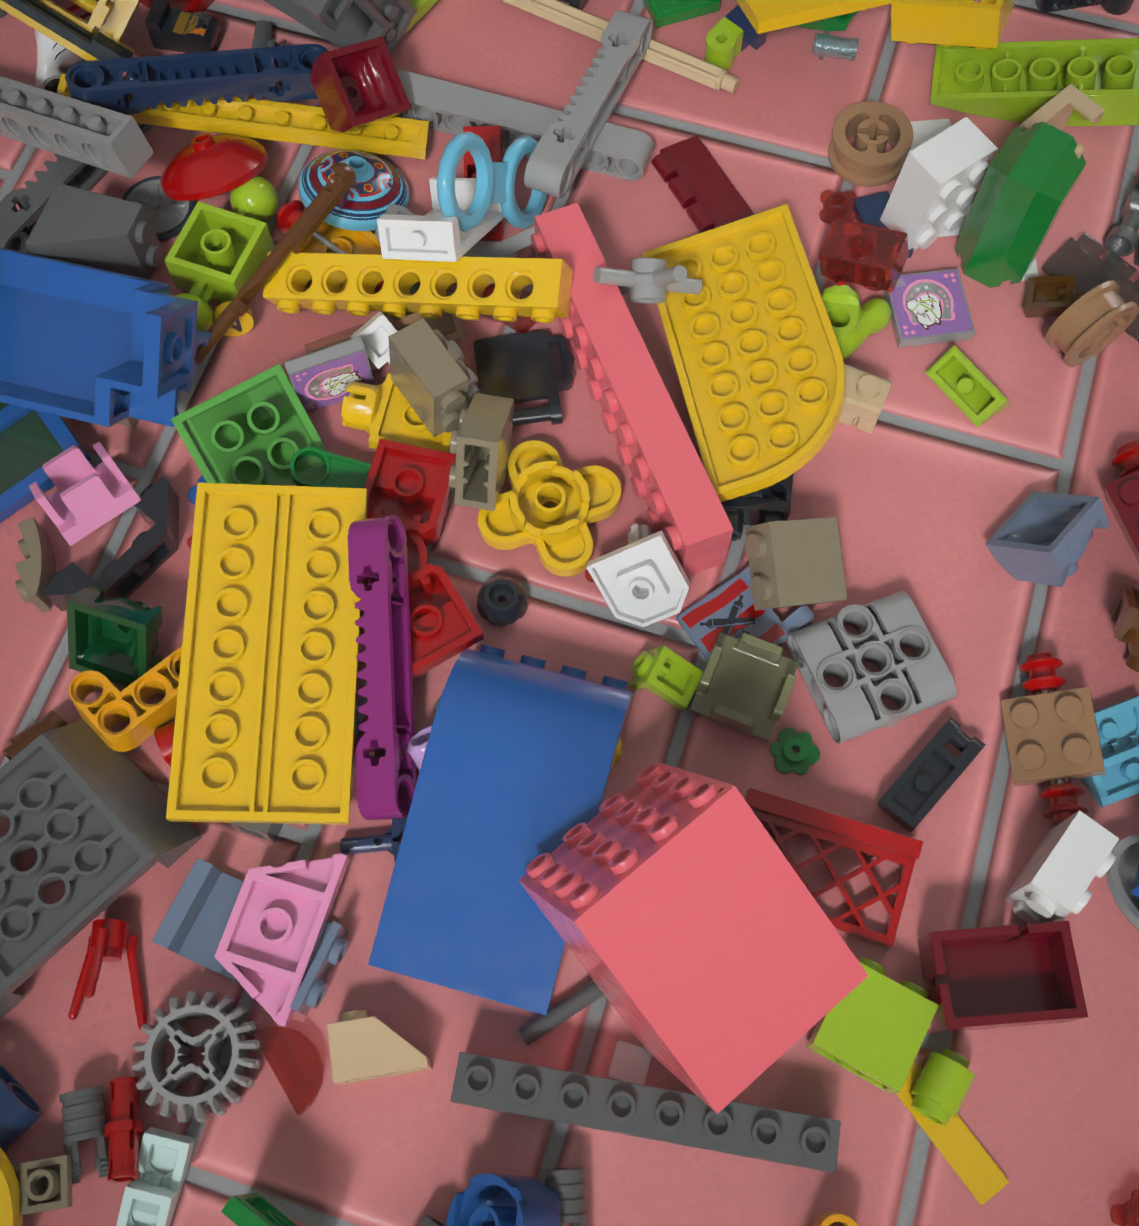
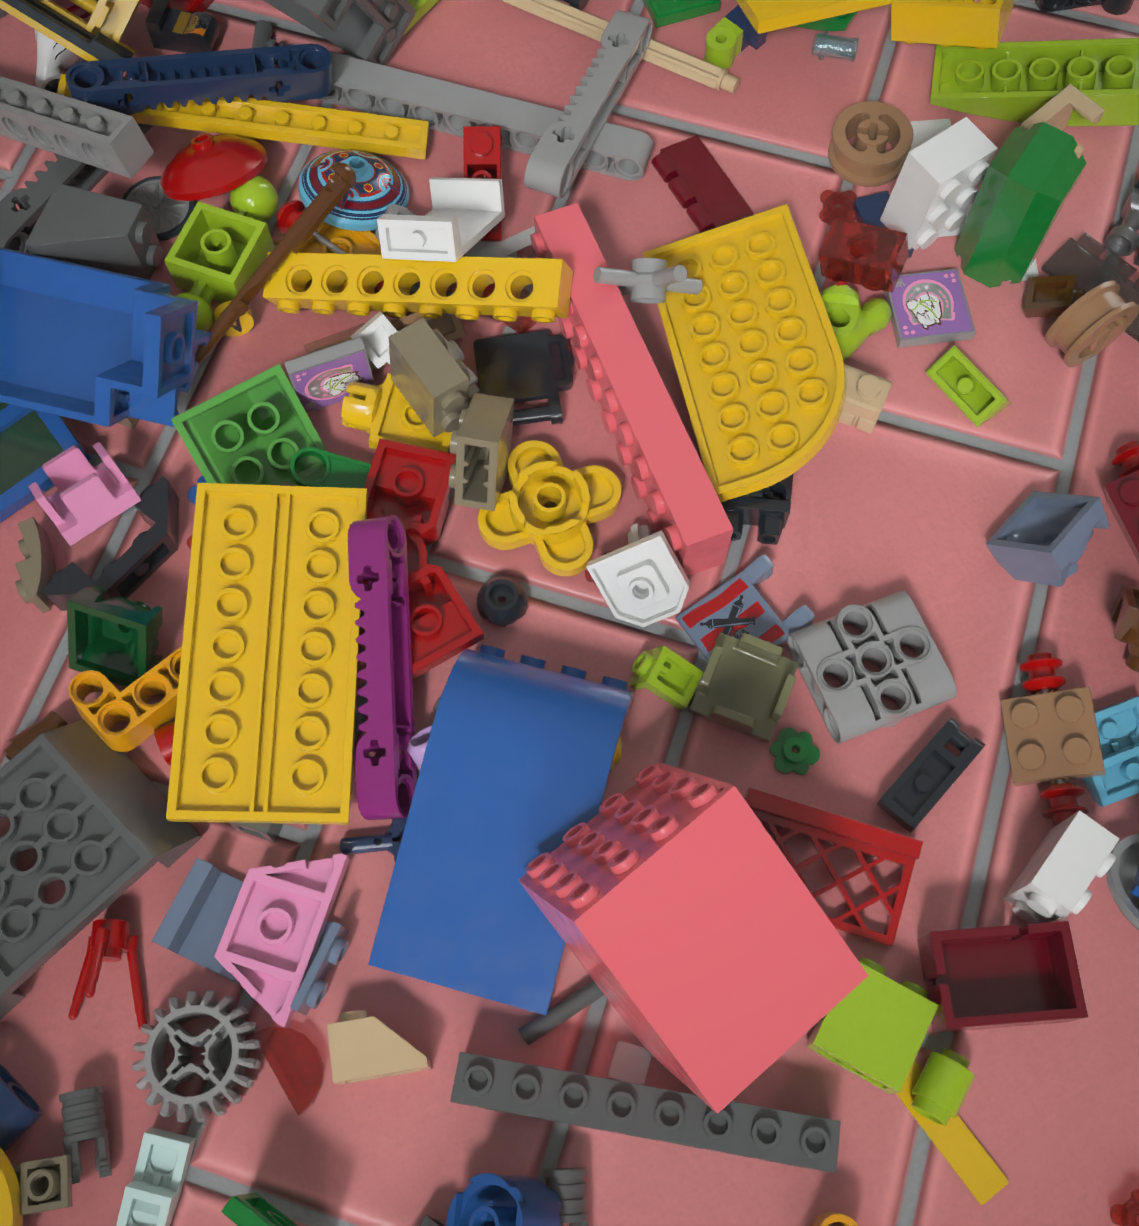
(124, 1130): red pin -> none
(358, 85): dark red brick -> none
(493, 182): medium azure bar -> none
(795, 563): dark tan brick -> none

